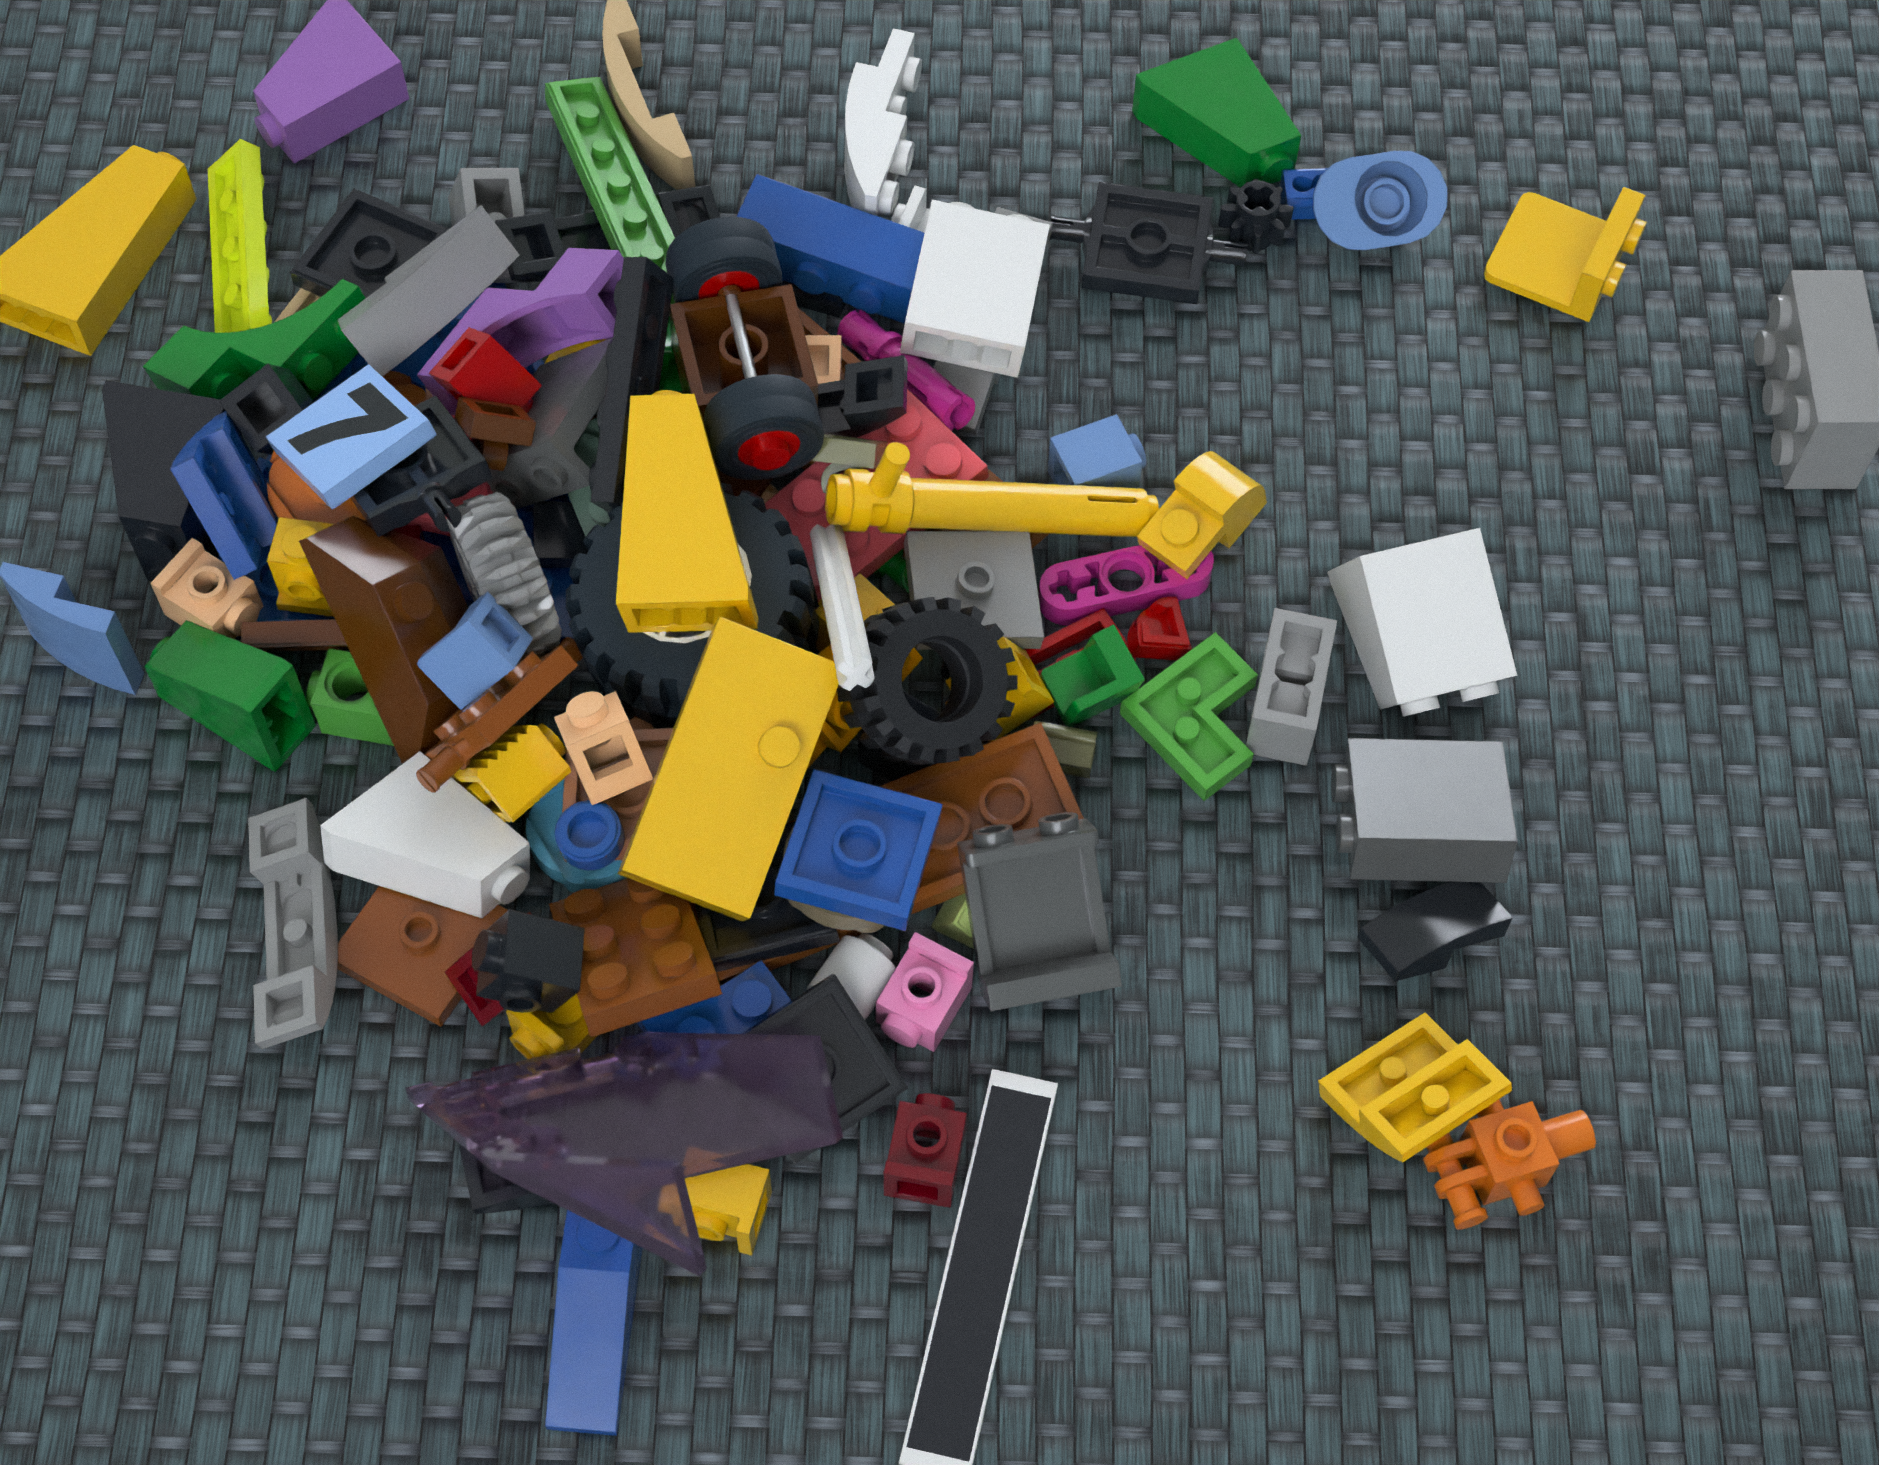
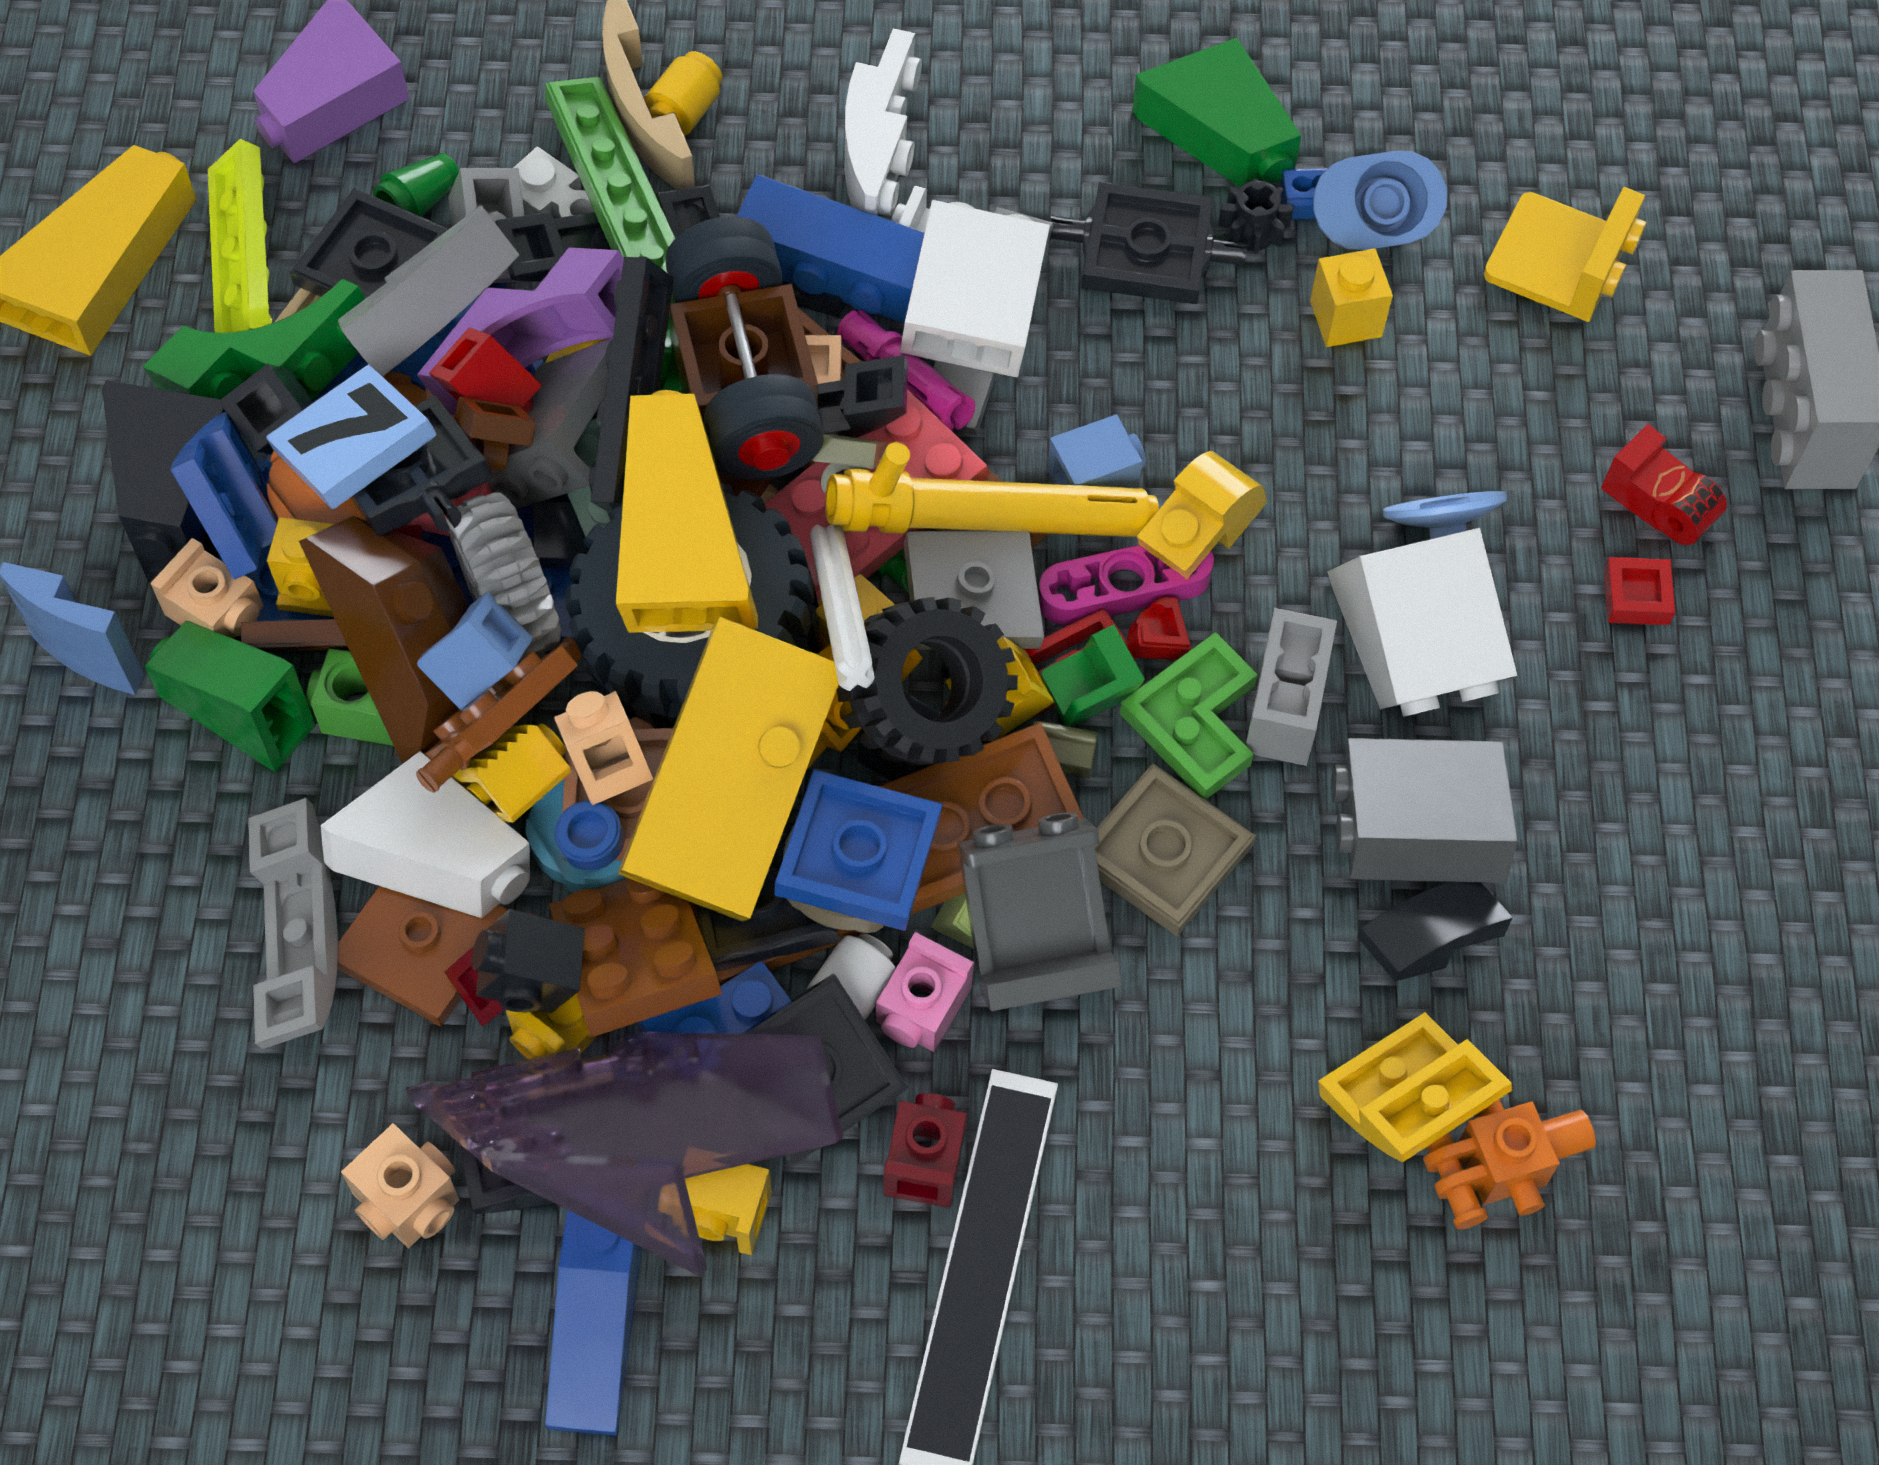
(402, 1187): none -> light nougat brick
(418, 185): none -> green cone
(551, 186): none -> white plate
(686, 90): none -> yellow brick
(1168, 849): none -> dark tan tile
(1351, 297): none -> yellow brick
(1445, 513): none -> light blue dish
(1639, 591): none -> red plate
(1663, 489): none -> red leg

